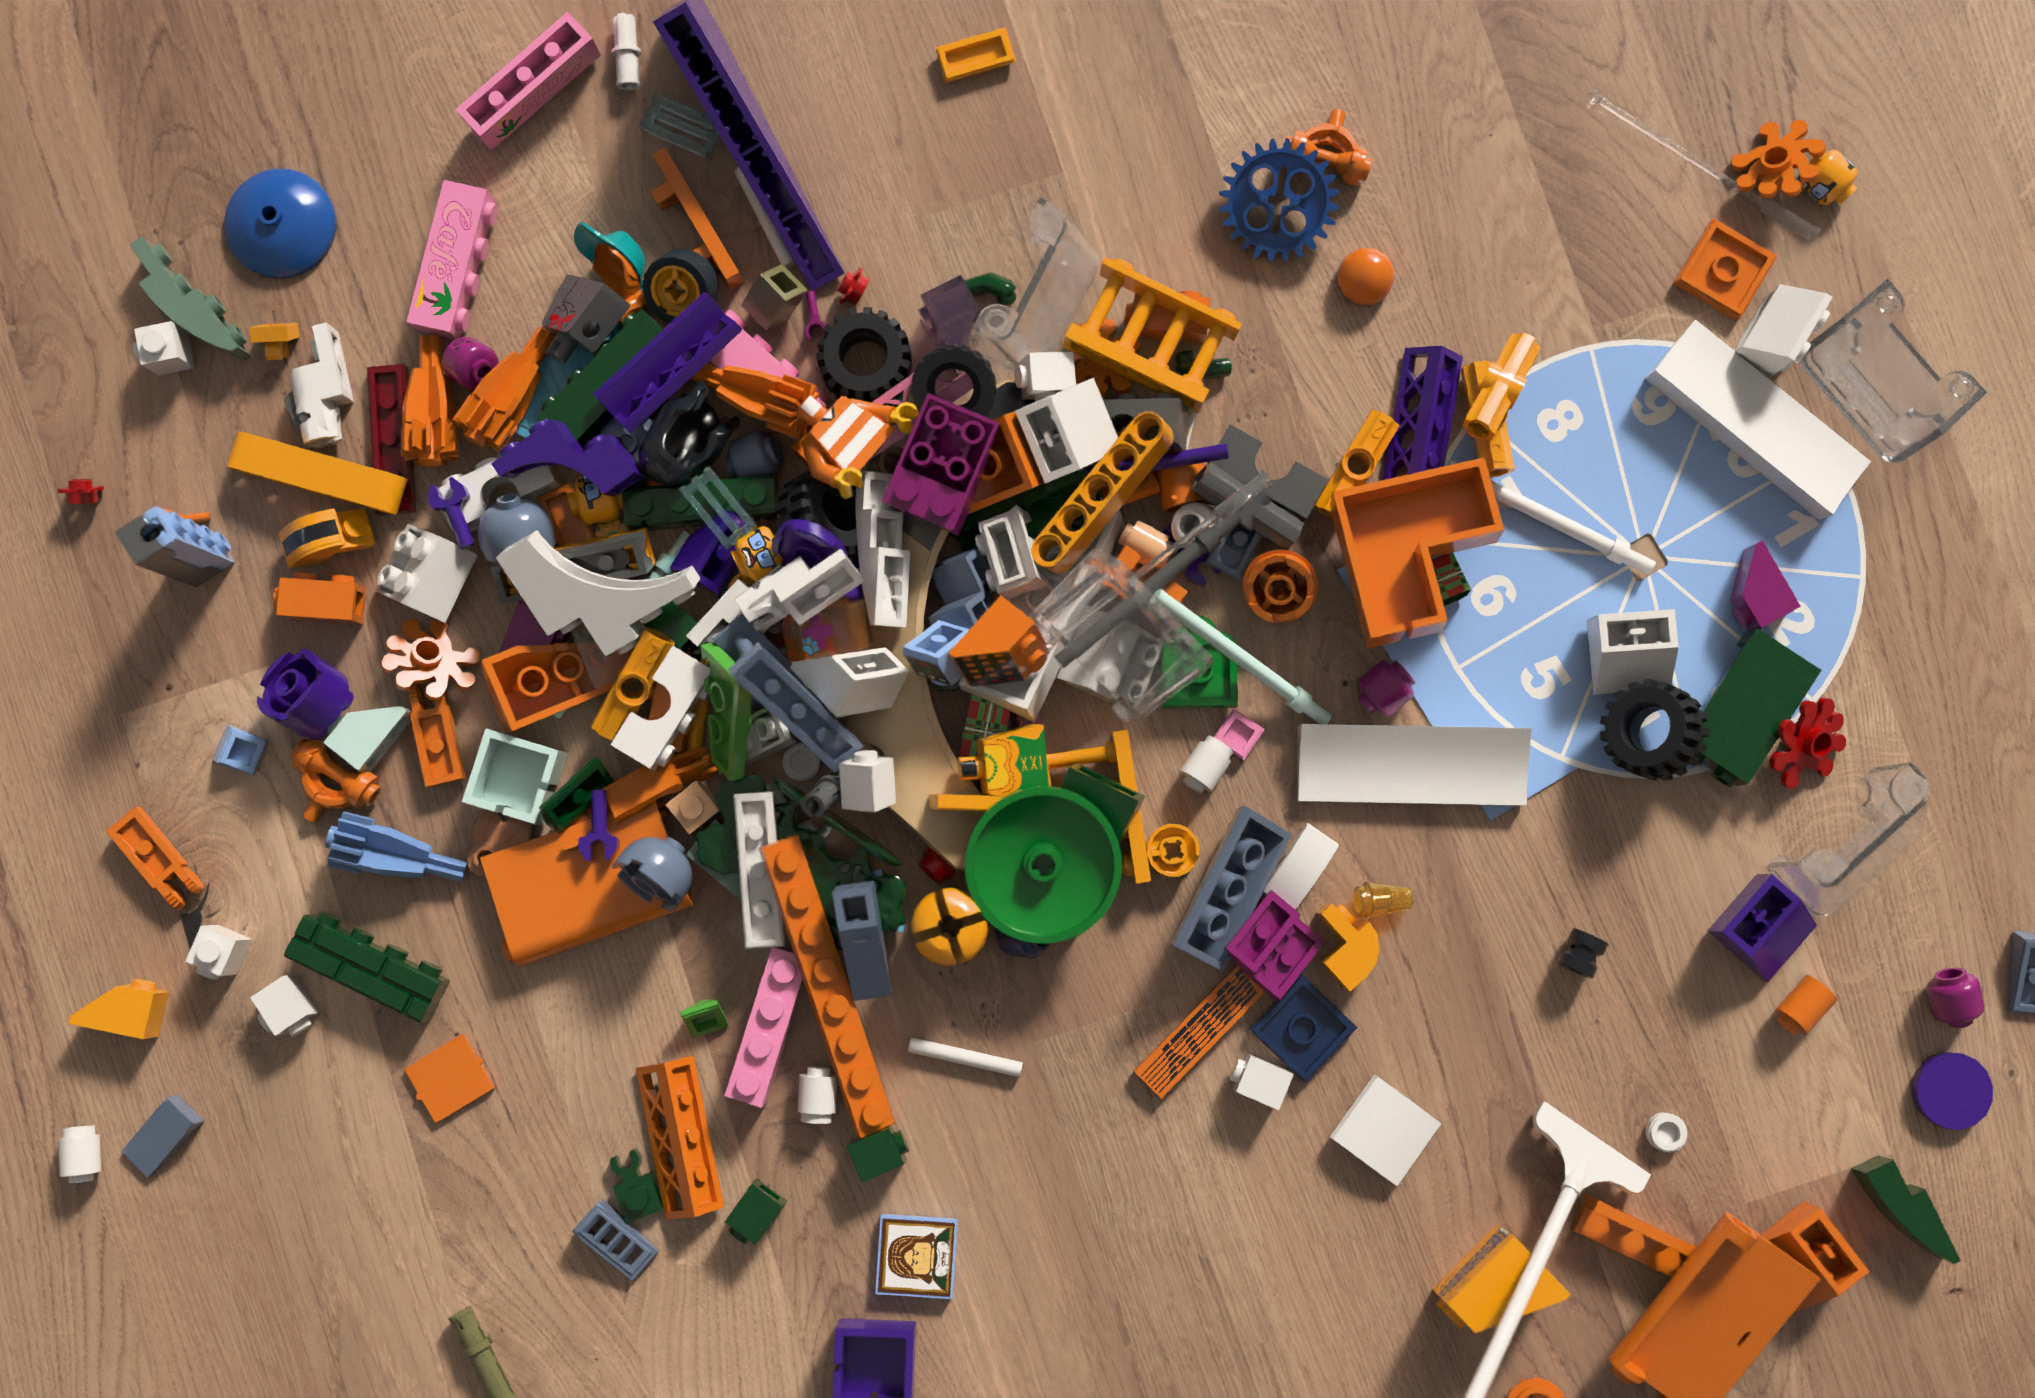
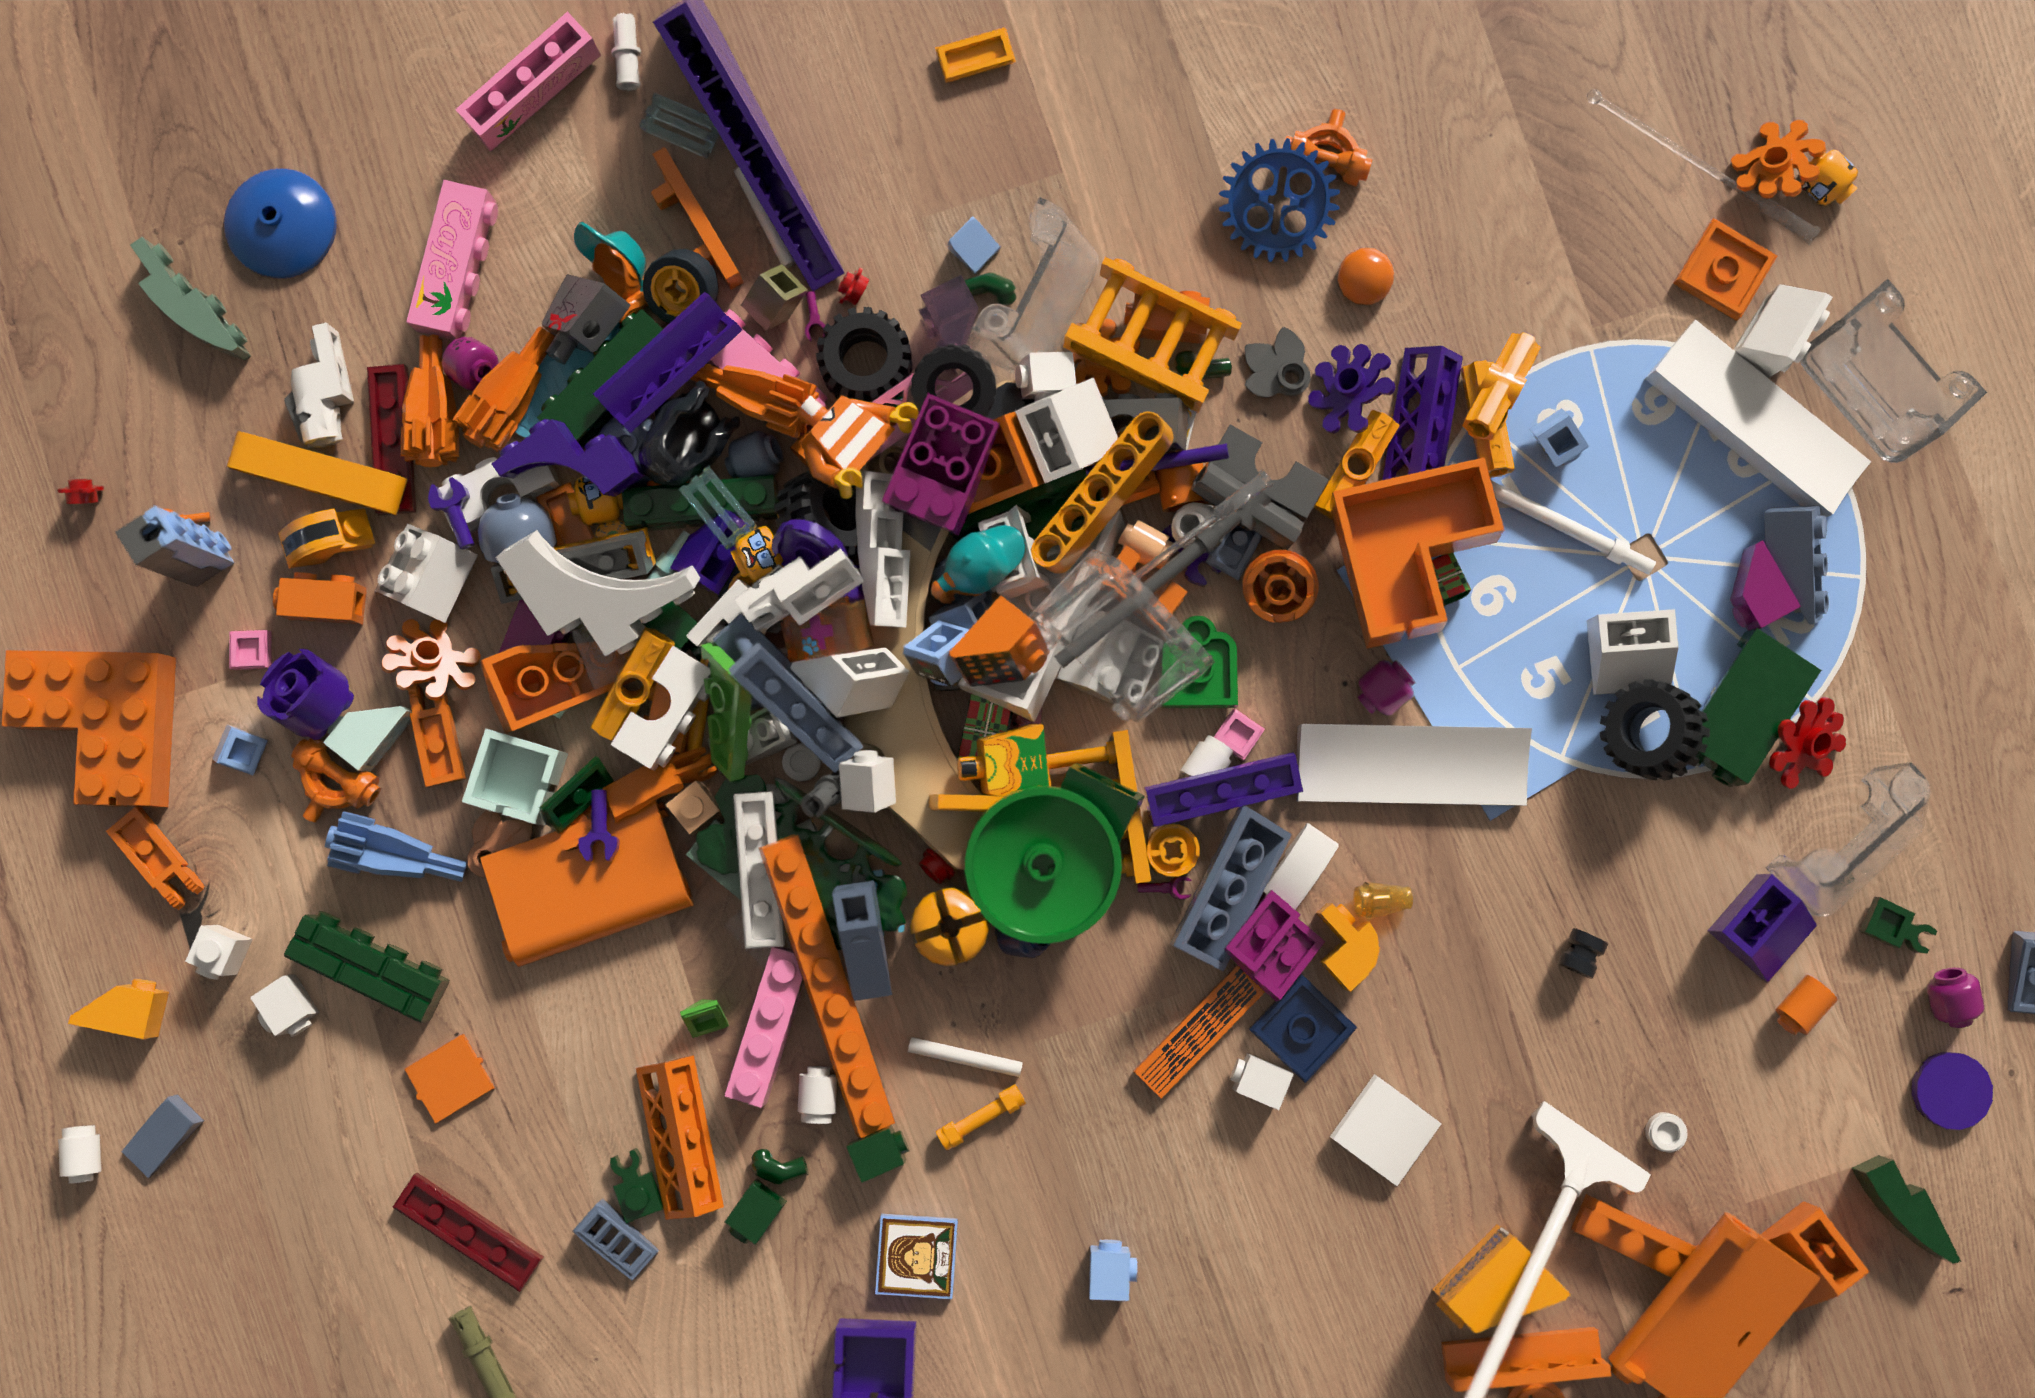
(117, 706): none -> orange piece
(163, 348): white brick -> none
(250, 649): none -> bright pink tile
(275, 338): light orange tile -> none
(468, 1232): none -> dark red tile
(656, 870): sand blue cylinder -> none
(777, 1172): none -> dark green arm
(952, 1134): none -> light orange bar
(973, 245): none -> light blue slope
(979, 563): none -> teal hair
(1111, 1271): none -> light blue brick
(1164, 887): none -> magenta hand
(1223, 789): none -> dark purple fence
(1273, 362): none -> dark grey plate
(1295, 697): light aqua bar -> none
(1350, 386): none -> dark purple animal
(1528, 1359): none -> orange fence
(1559, 438): none -> light blue brick
(1795, 544): none -> sand blue slope
(1893, 925): none -> dark green plate

